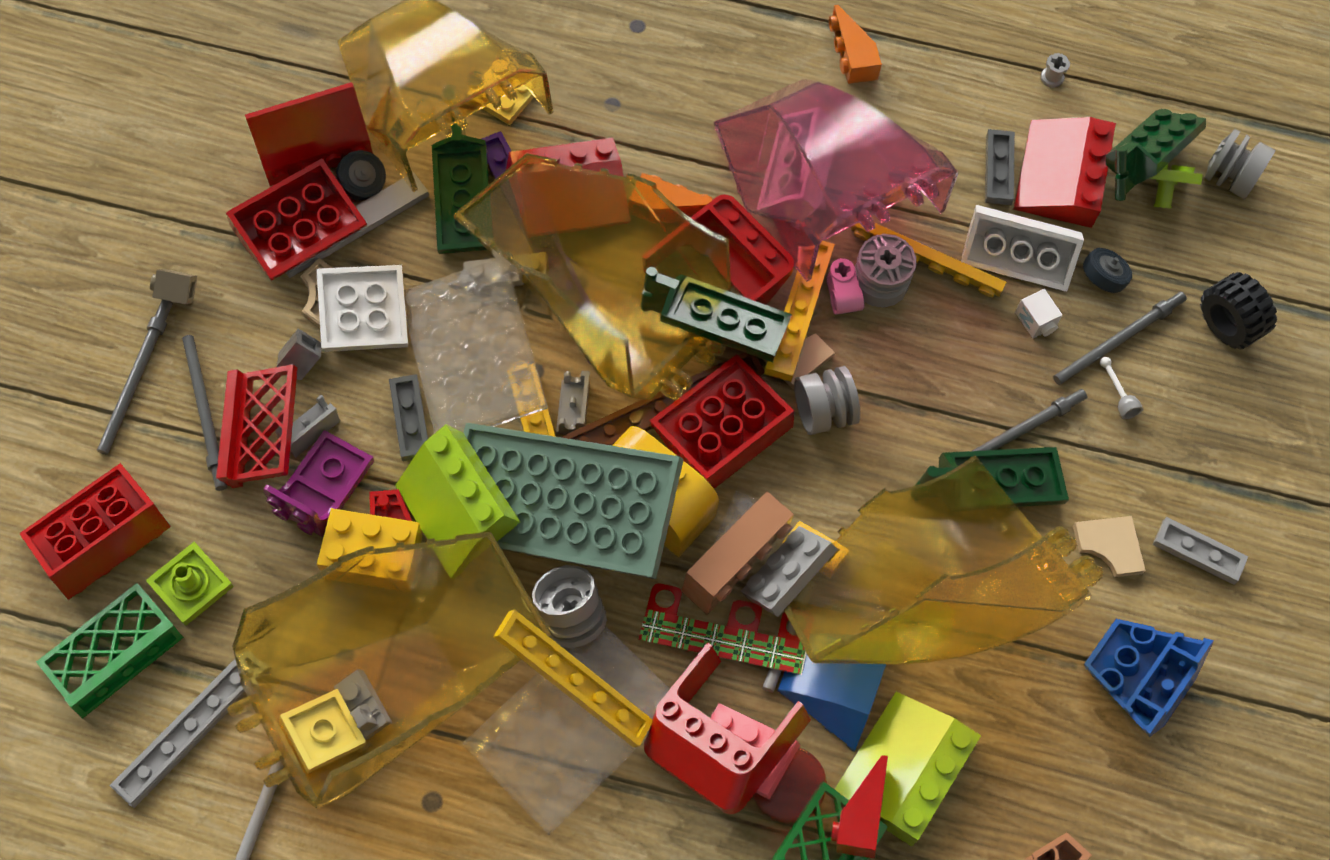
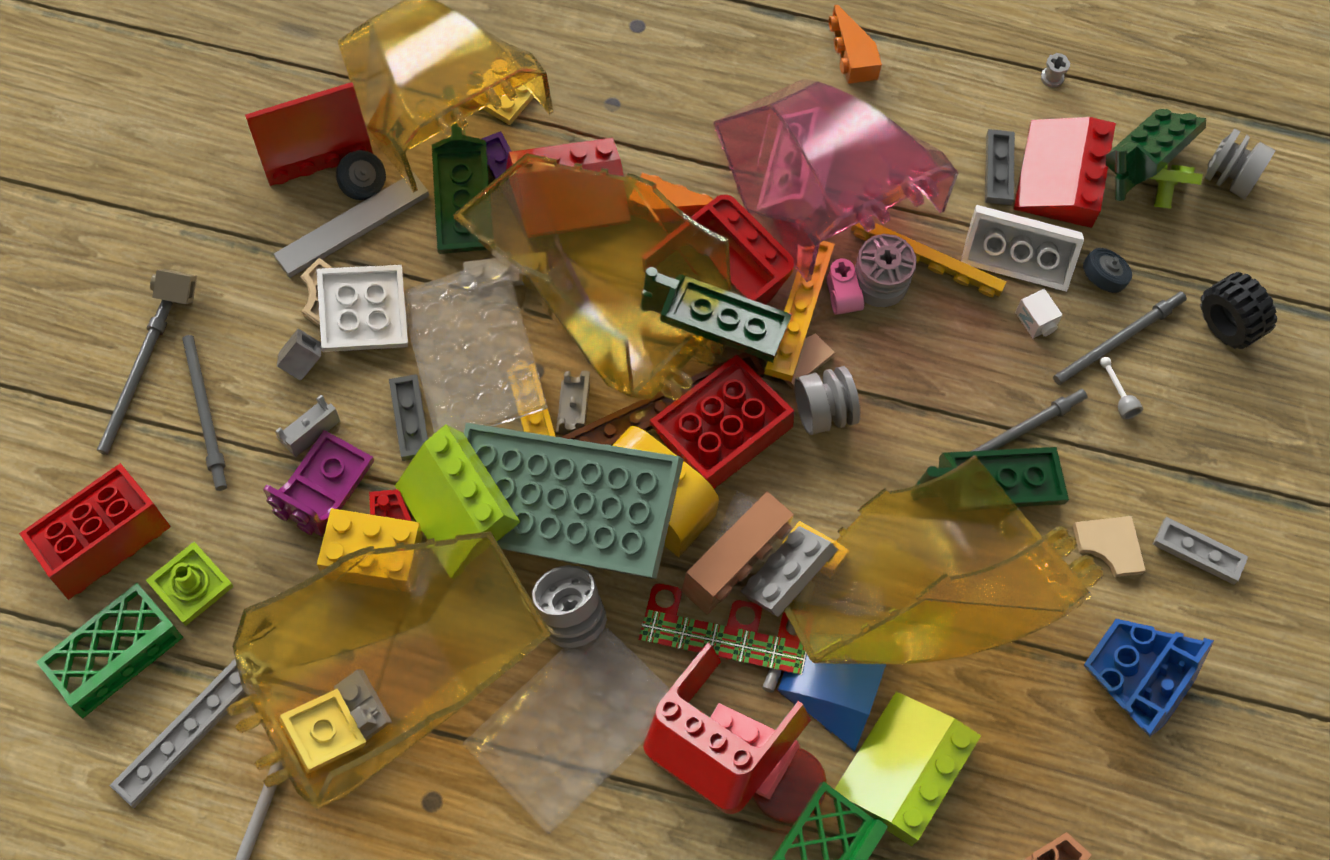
(238, 426): red fence -> none
(295, 219): red slope -> none
(573, 678): yellow plate -> none
(860, 818): red slope -> none

